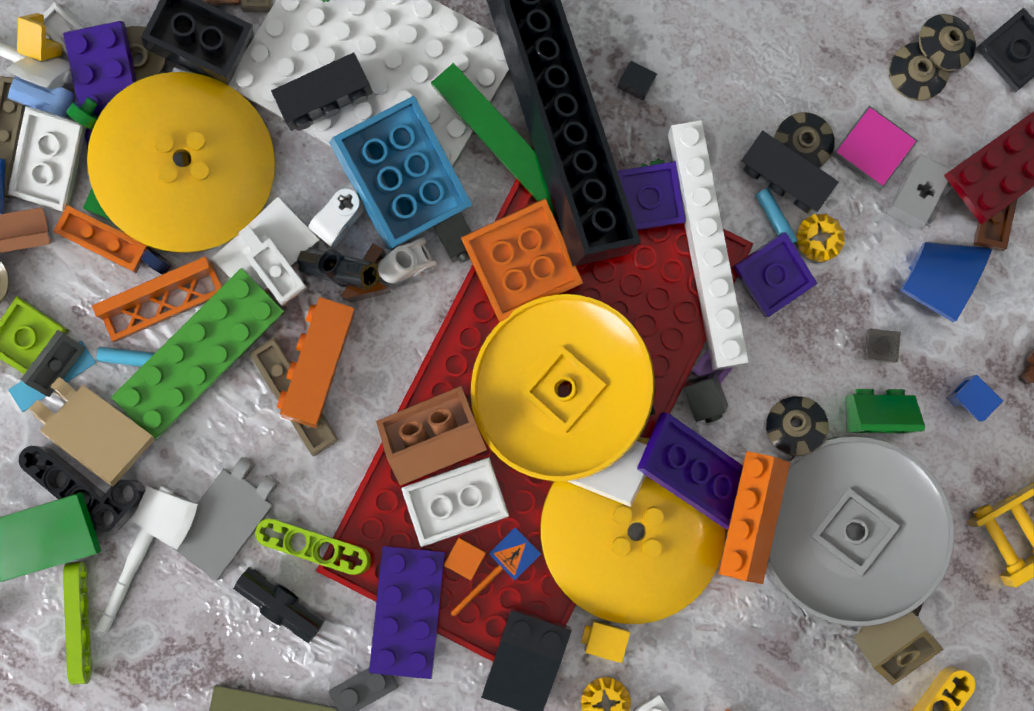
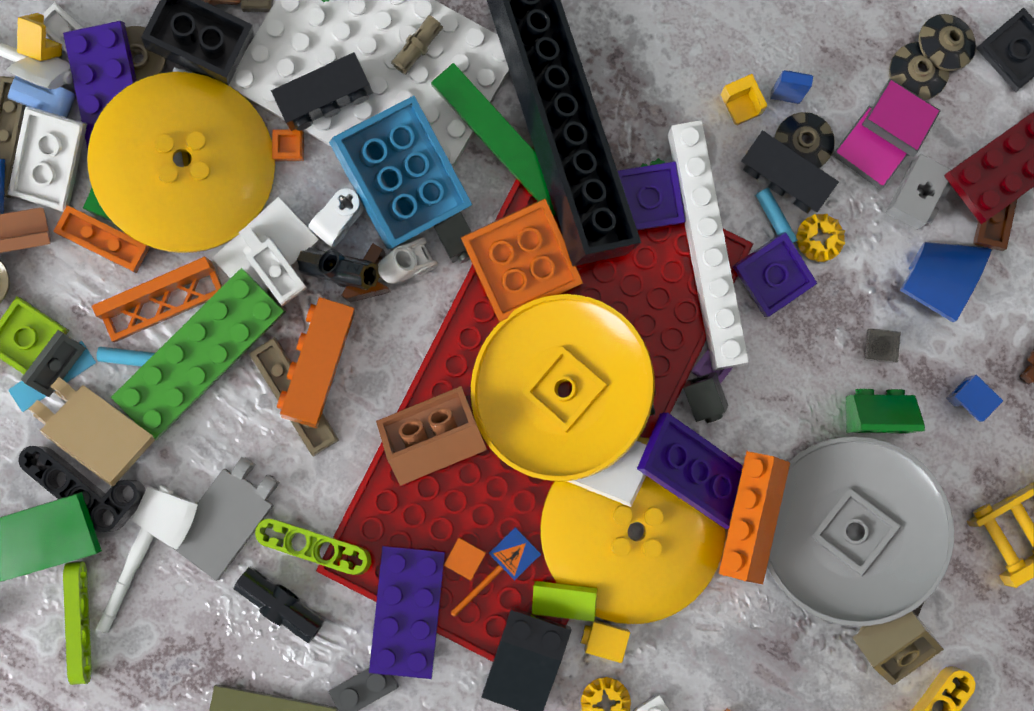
(84, 113): green tile -> none
(156, 261): dark blue tile -> none
(287, 145): none -> orange tile
(417, 44): none -> dark tan pin
(455, 502): white tile -> none
(564, 601): none -> lime tile
(637, 80): black slope -> none
(743, 99): none -> yellow panel
(791, 87): none -> blue tile
(802, 439): dish -> none
(901, 117): none -> dark pink tile

